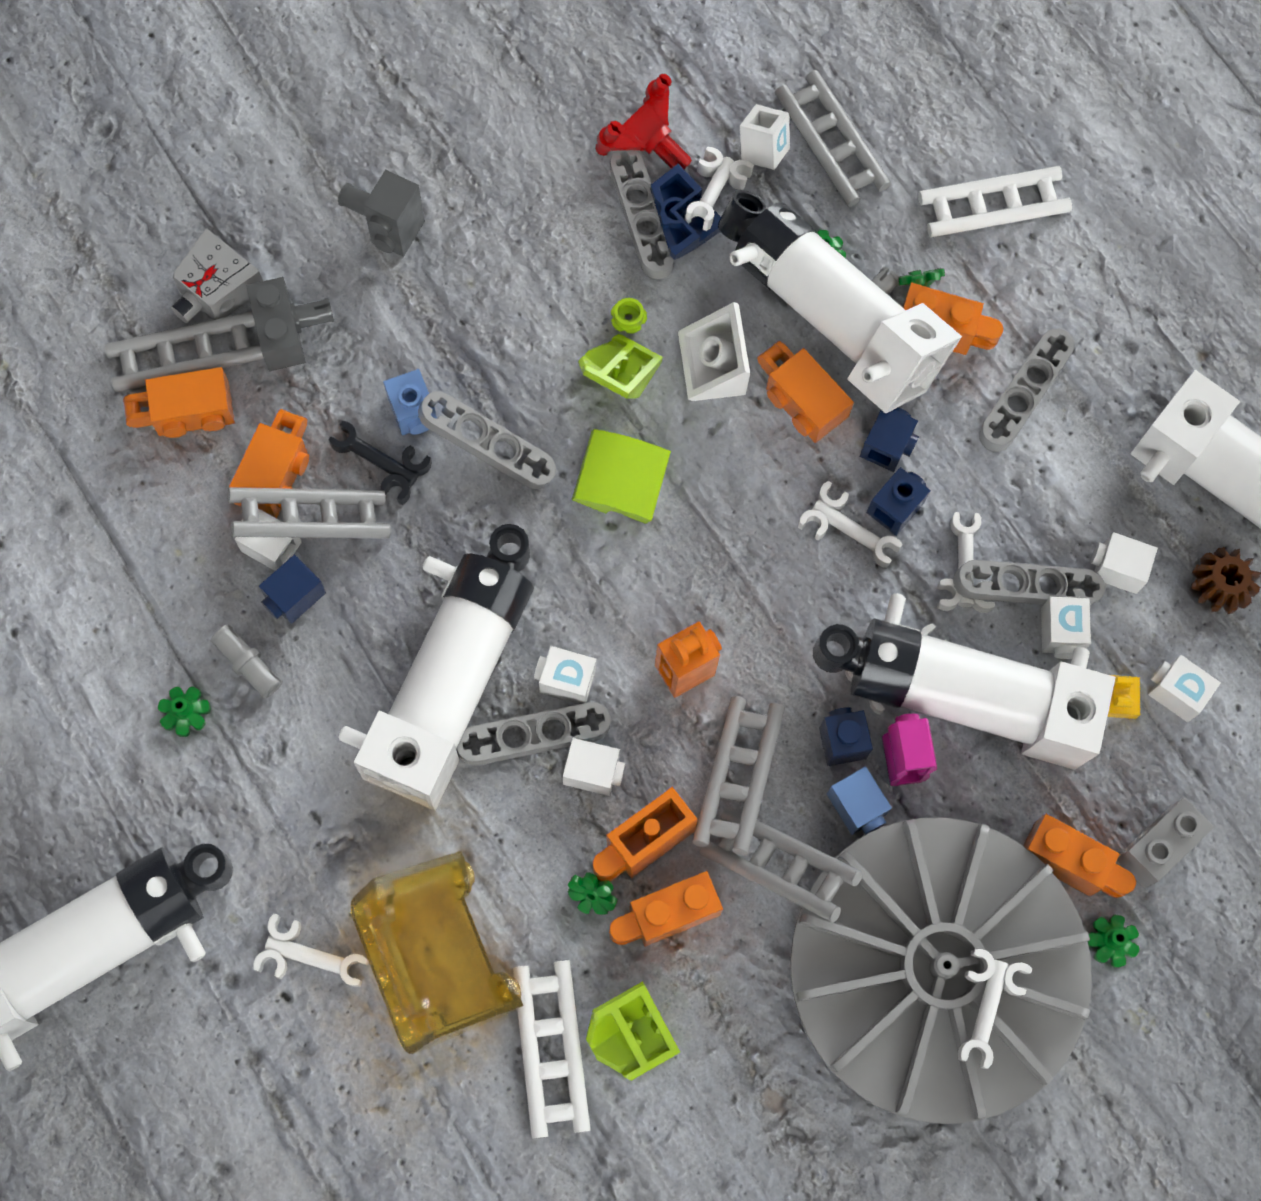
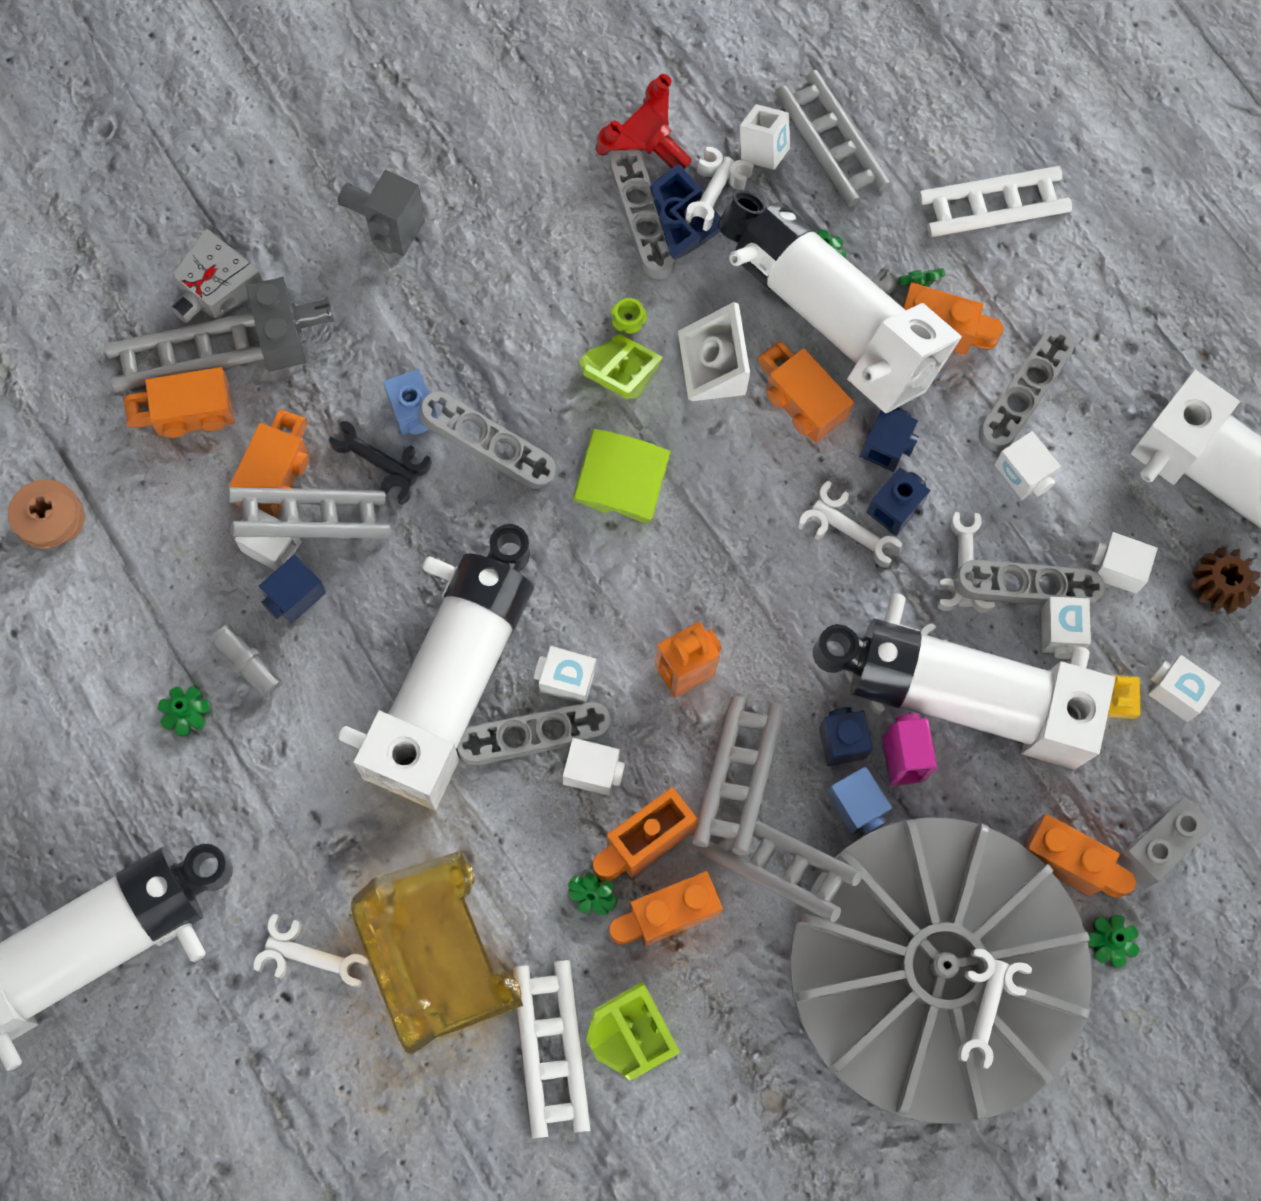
(46, 514): none -> nougat piece
(1028, 466): none -> white brick

